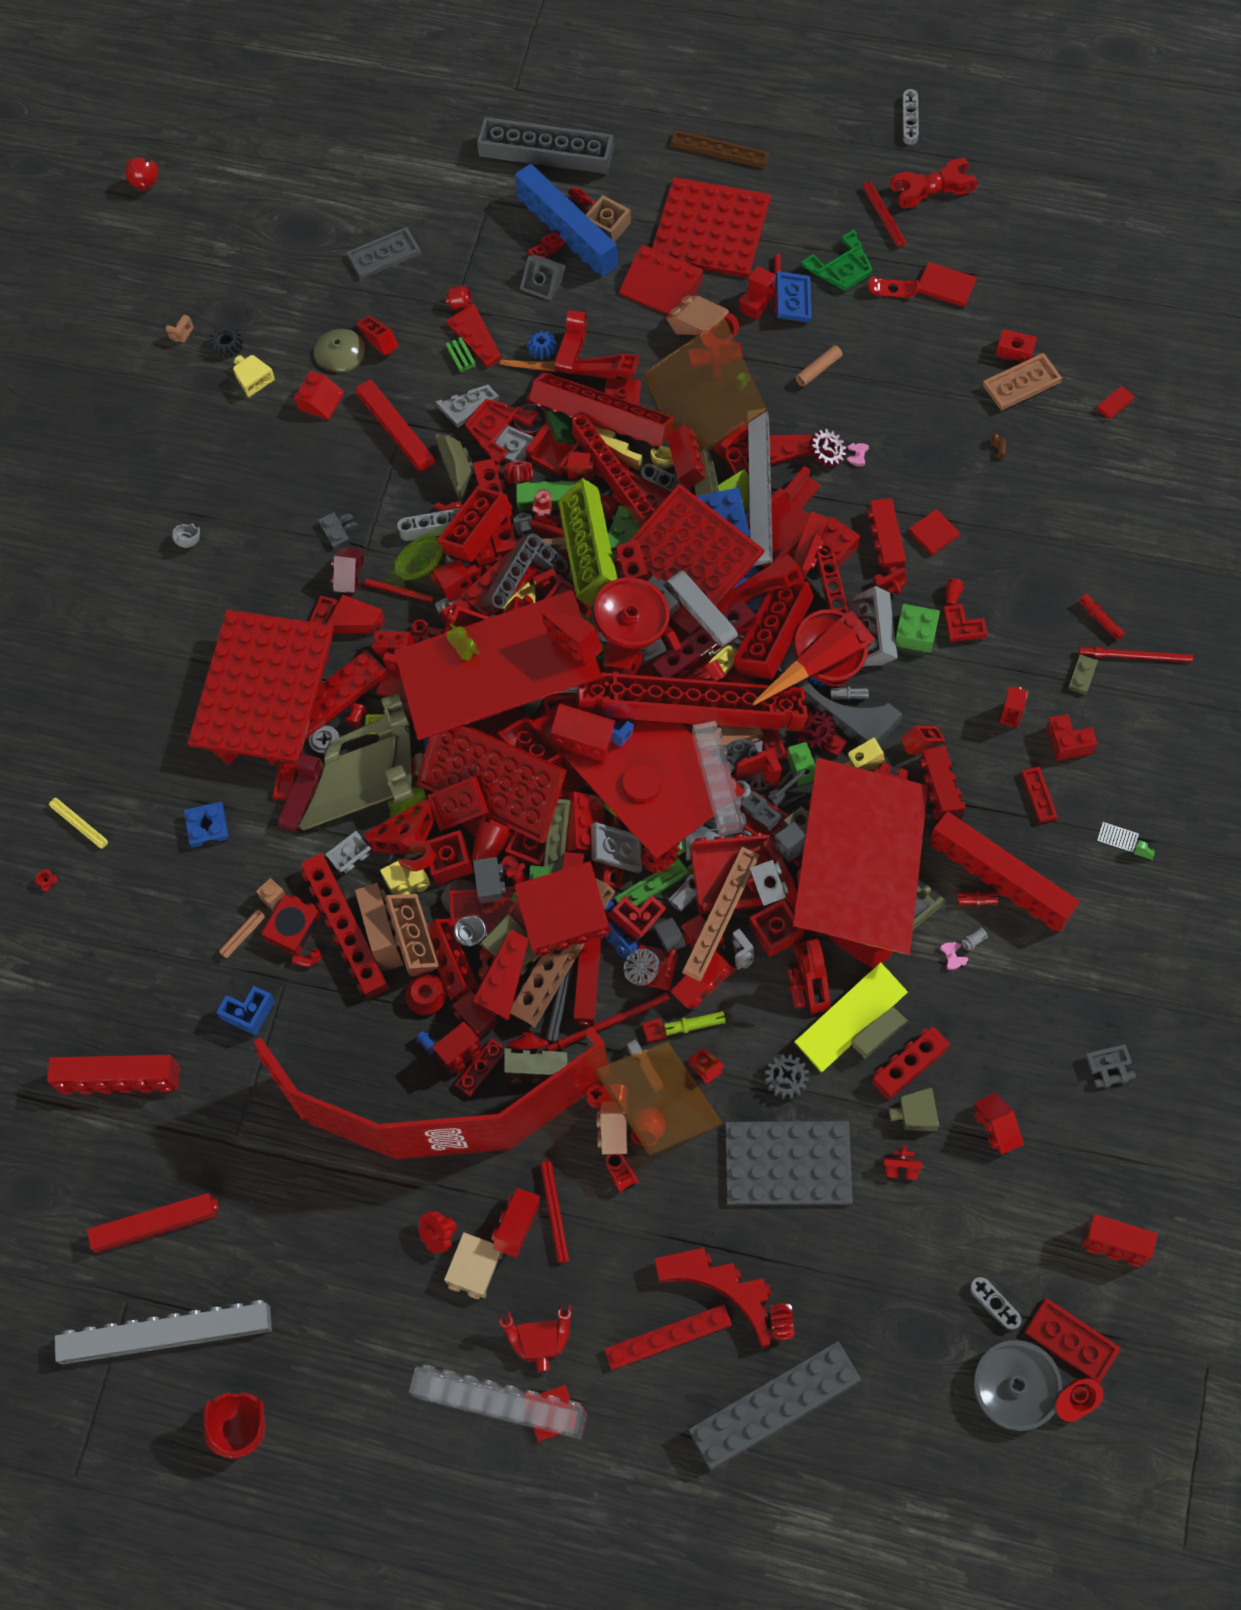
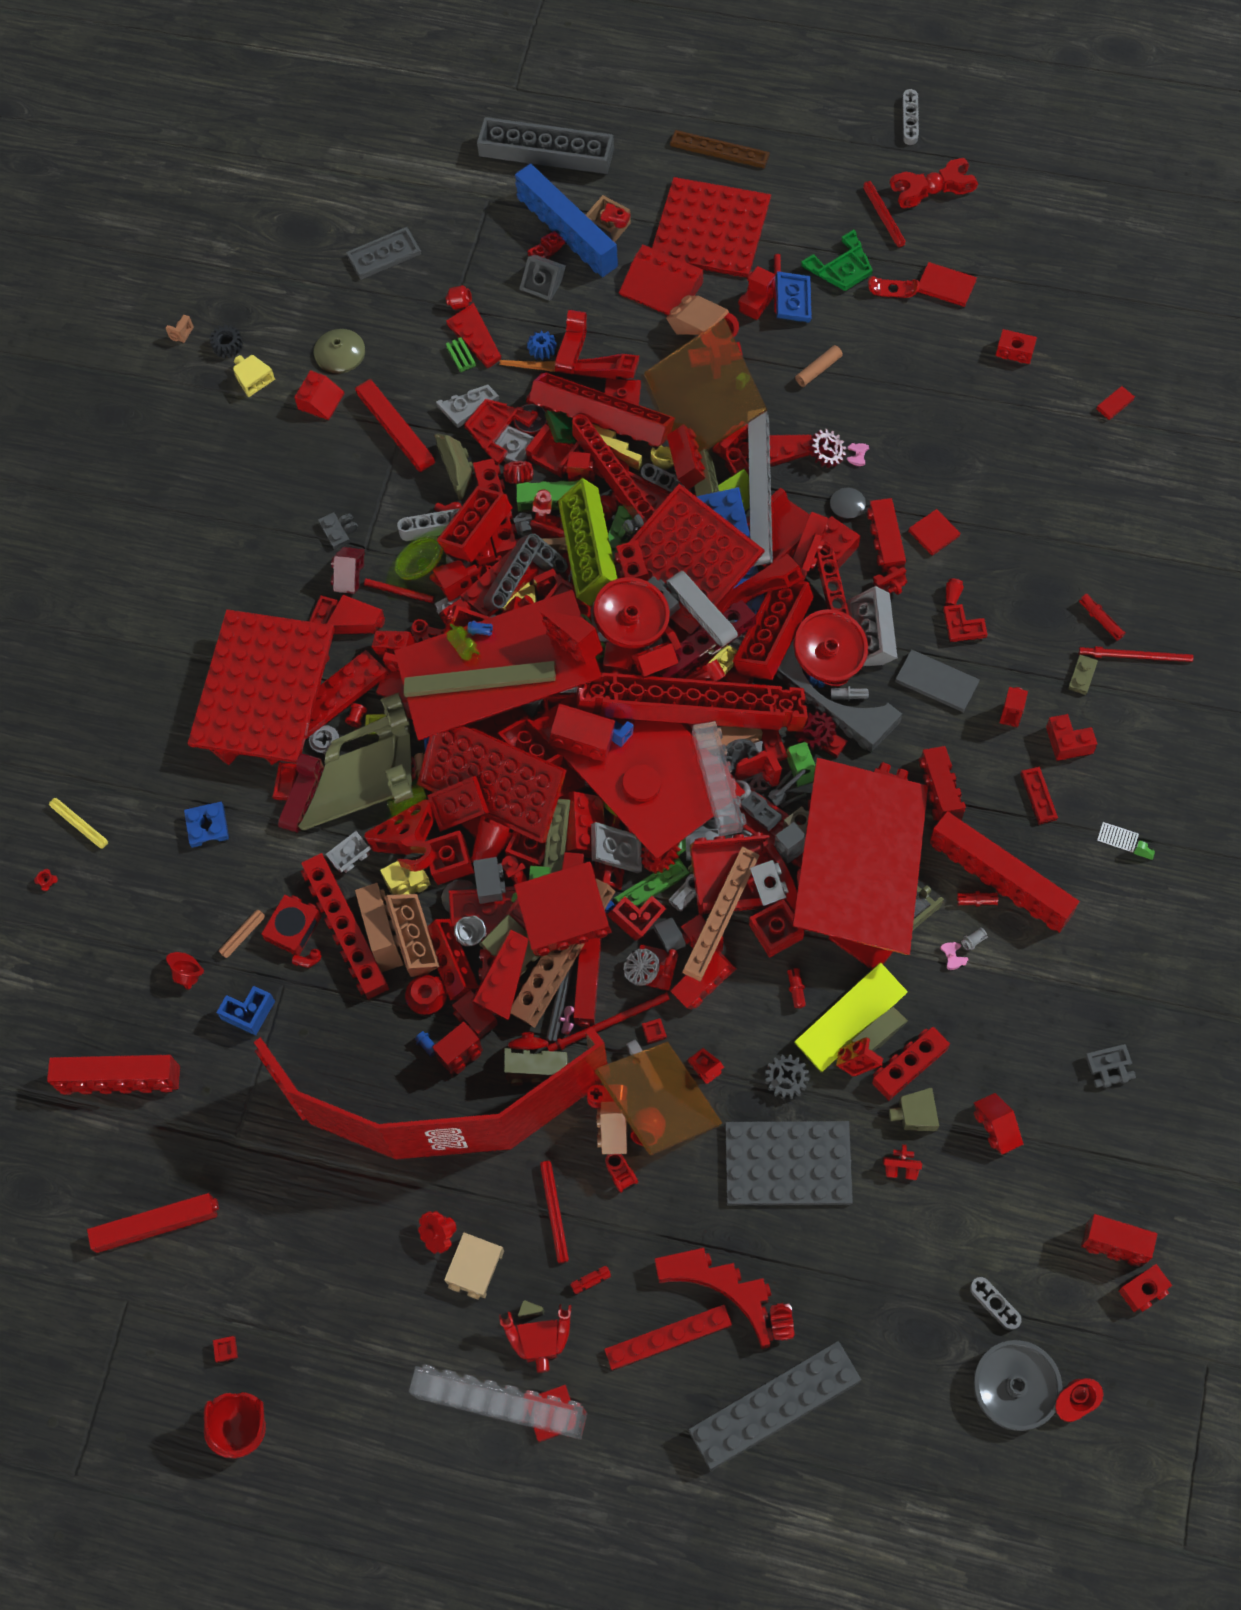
(141, 173): red cylinder -> none
(163, 1333): light grey brick -> none
(184, 969): none -> red piece
(186, 535): light grey hair -> none
(225, 1349): none -> red plate
(271, 894): nougat brick -> none
(378, 334): red slope -> none
(473, 1077): red tile -> none
(479, 628): none -> blue pin
(480, 679): none -> olive tile
(515, 1222): red brick -> none
(530, 1310): none -> olive slope
(567, 1027): none -> bright pink piece
(579, 197): red plate -> none
(590, 1279): none -> red axle
(616, 215): none -> red plate
(623, 946): blue hinge -> none
(630, 528): none -> dark grey hinge
(655, 658): none -> red hinge
(686, 1025): lime pin -> none
(743, 950): light grey bracket -> none
(802, 488): red panel -> none
(813, 967): red piece -> none
(839, 642): red plate -> none
(847, 503): none -> dark grey dish
(857, 1058): none -> red bracket
(866, 756): light yellow torso -> none
(917, 628): bright green brick -> none
(922, 738): red slope -> none
(937, 680): none -> dark grey tile
(1000, 443): reddish brown arm -> none
(1022, 381): nougat plate -> none
(1072, 1341): red tile -> none
(1155, 1280): none -> red brick

